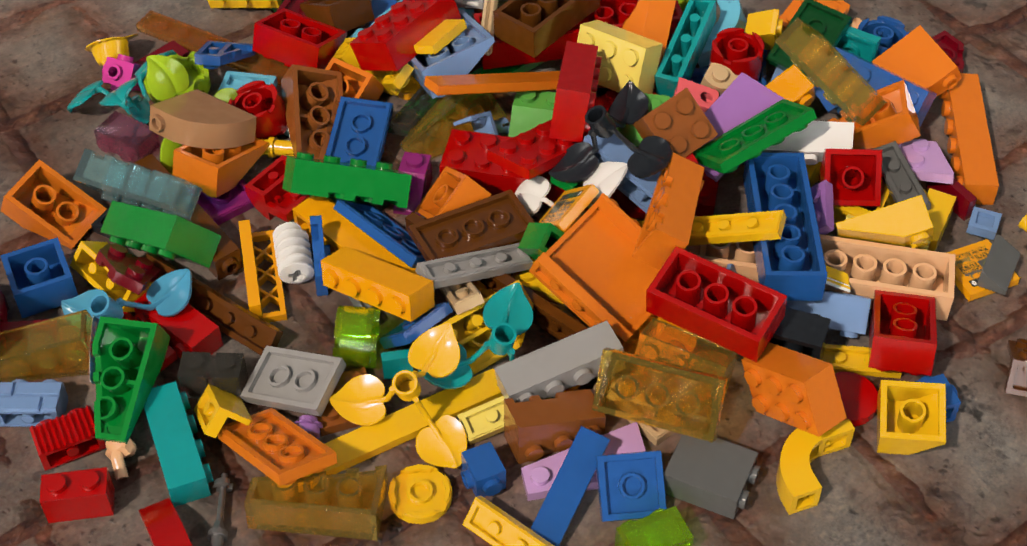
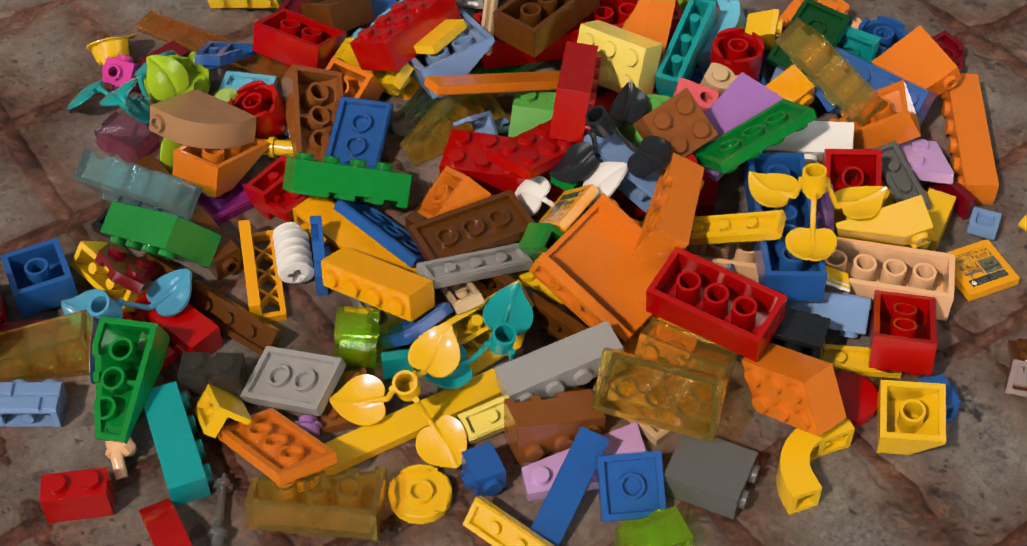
(51, 206): orange slope -> none
(66, 437): red brick -> none
(421, 170): magenta slope -> none
(814, 244): none -> yellow plant
(999, 266): dark grey slope -> none

